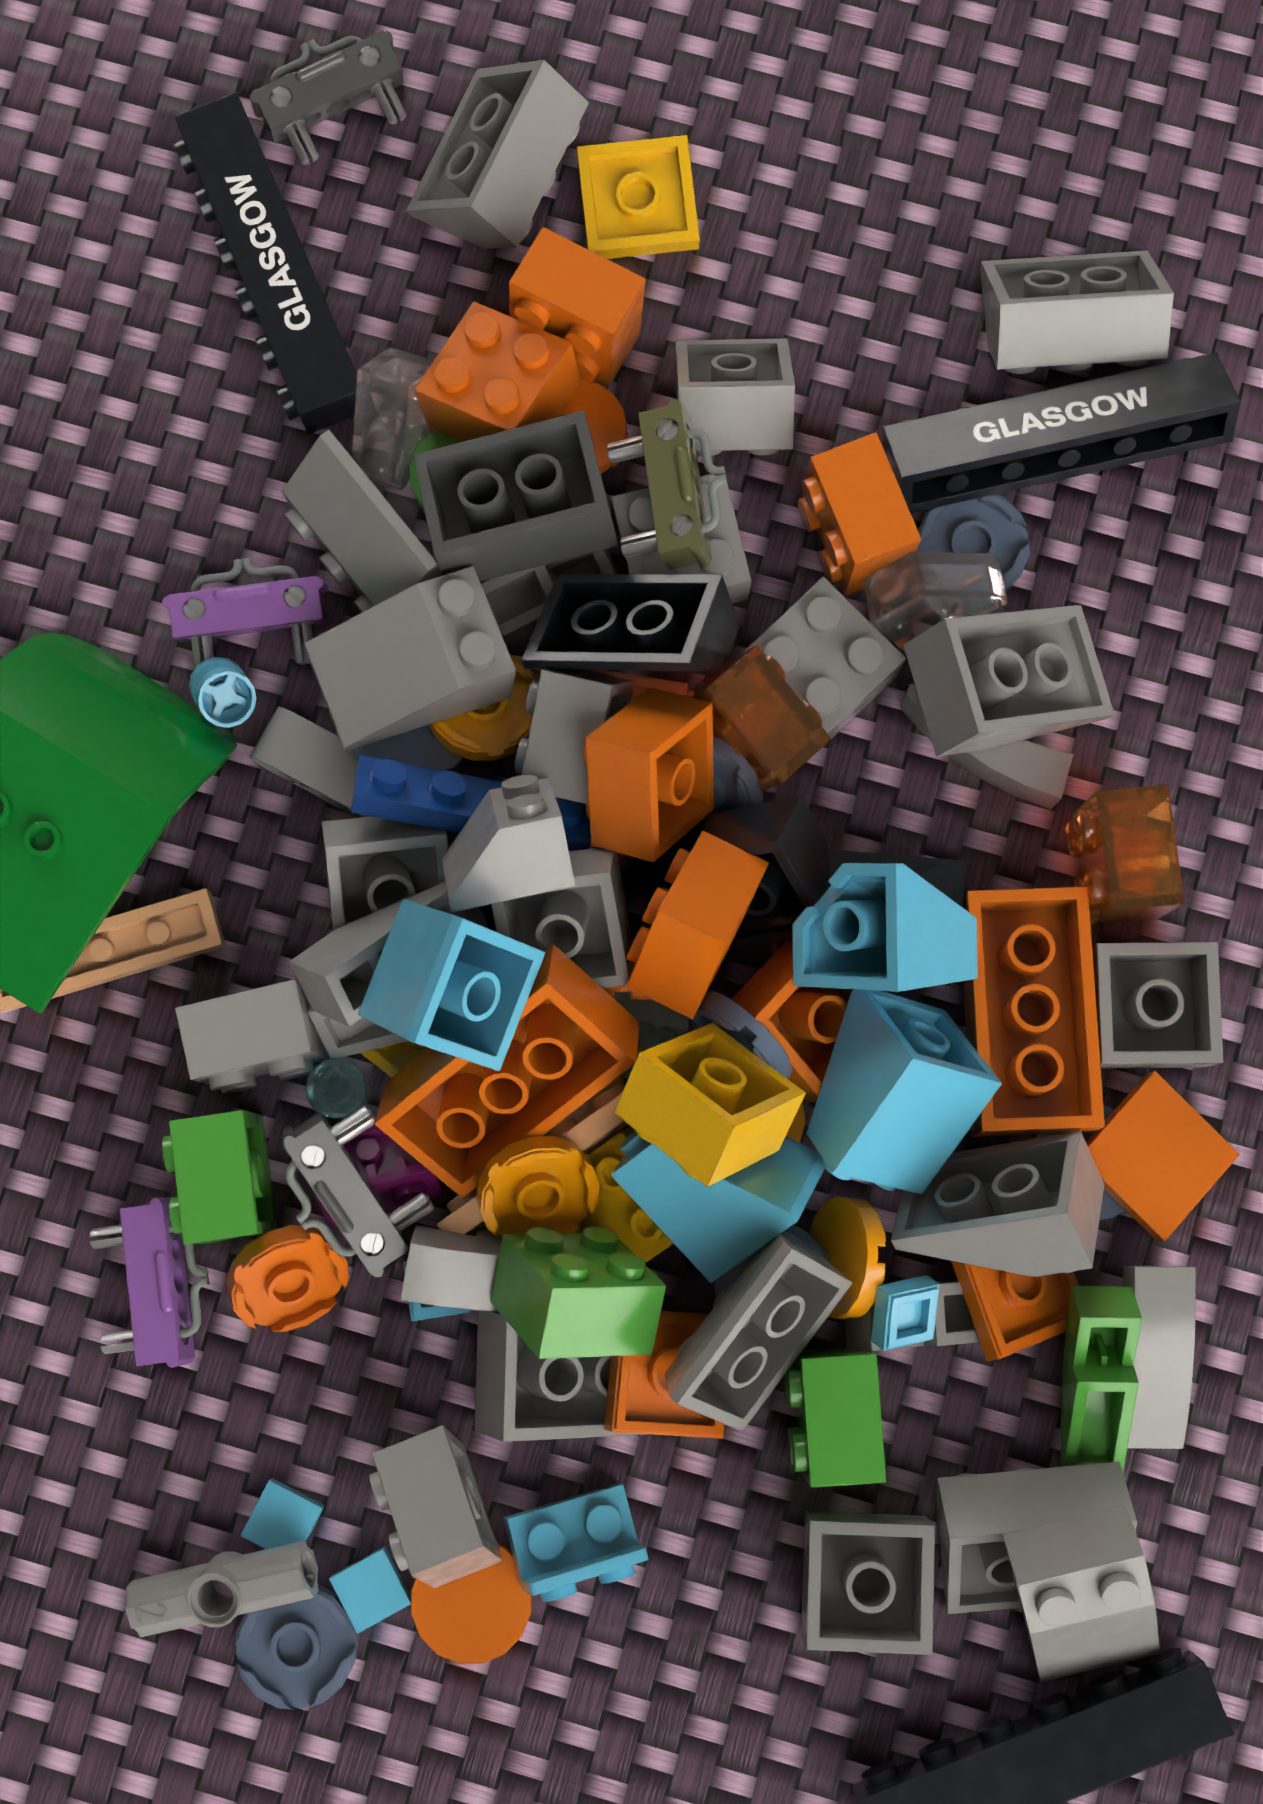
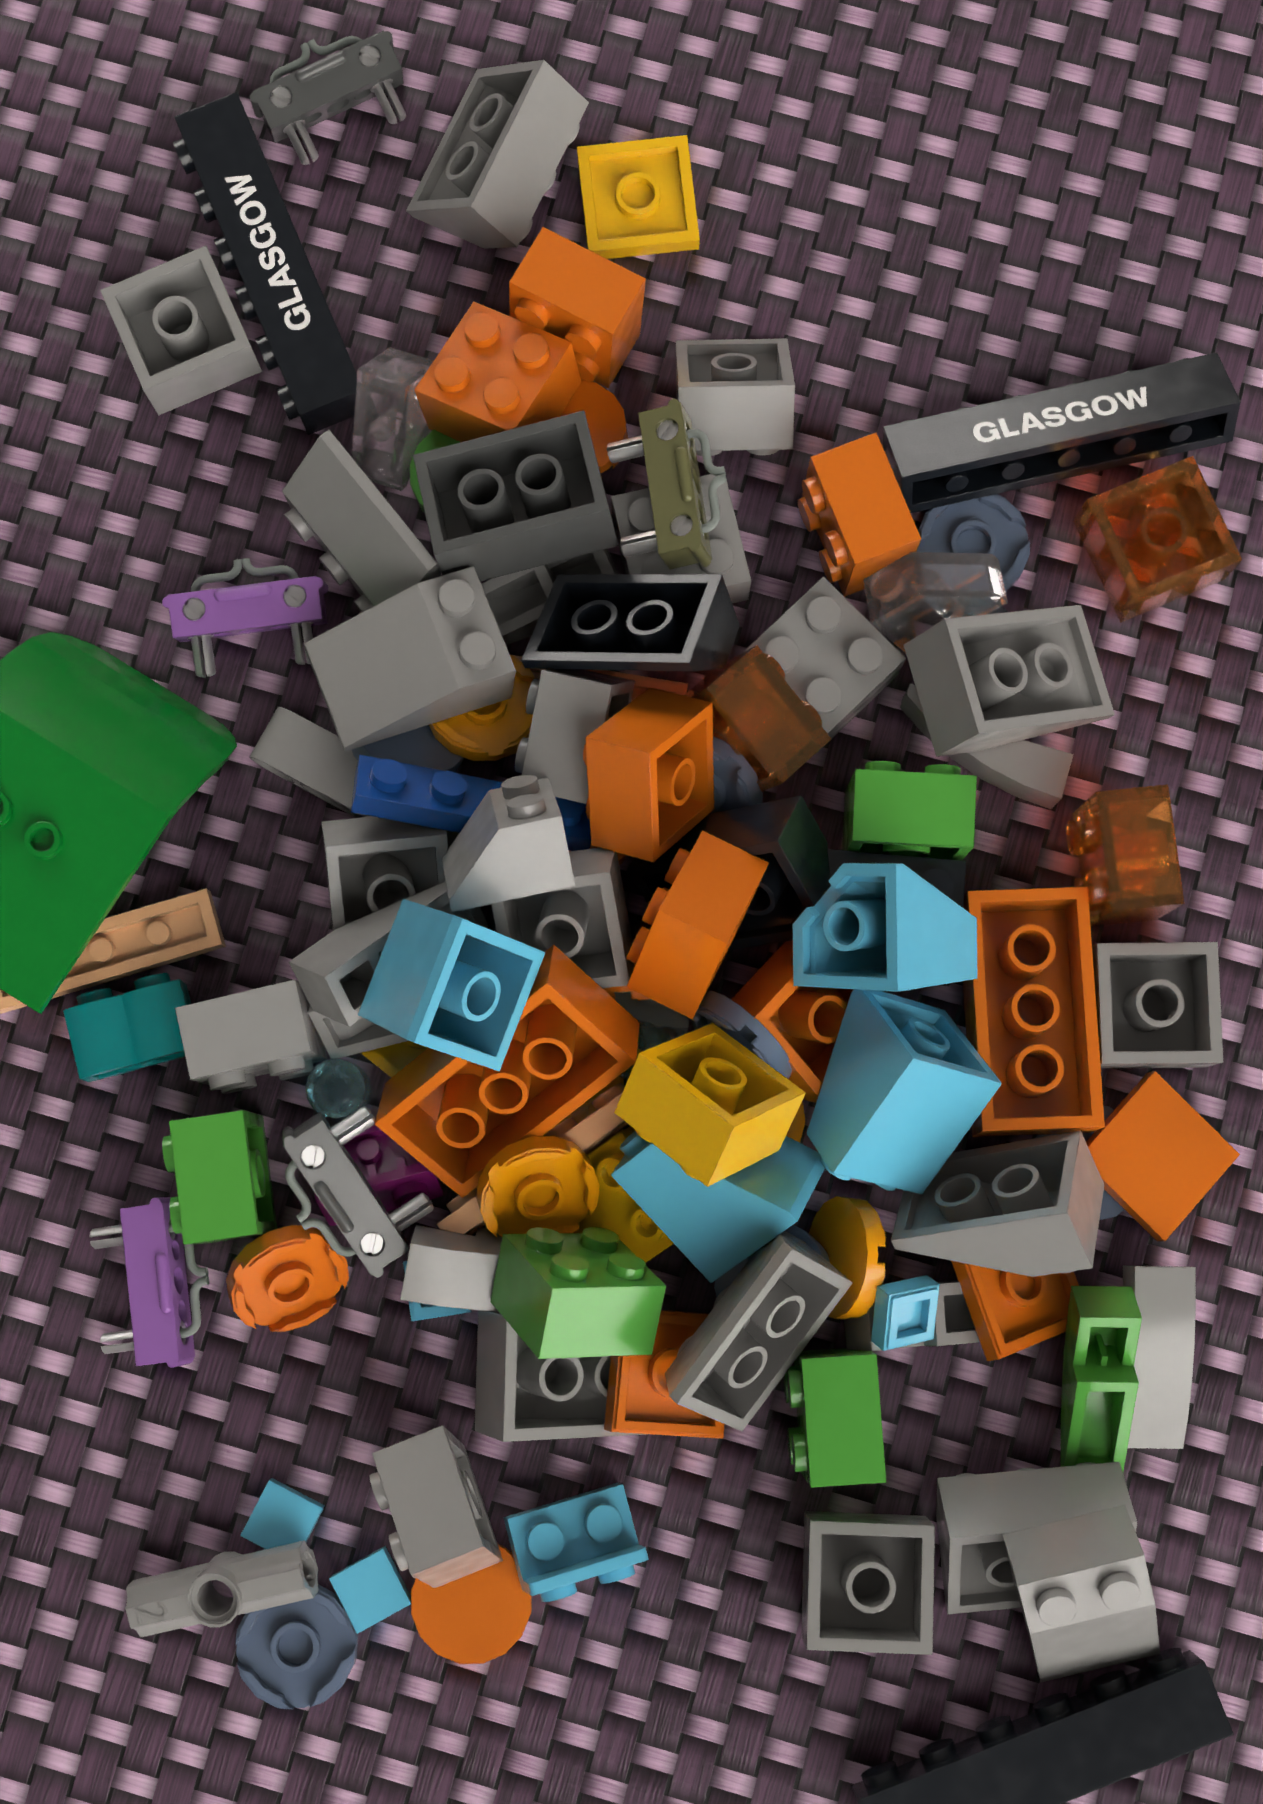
(127, 1030): none -> teal brick
(181, 330): none -> light grey brick
(228, 701): medium azure wheel -> none
(910, 811): none -> bright green brick
(1076, 311): light grey slope -> none
(1157, 539): none -> clear orange brick

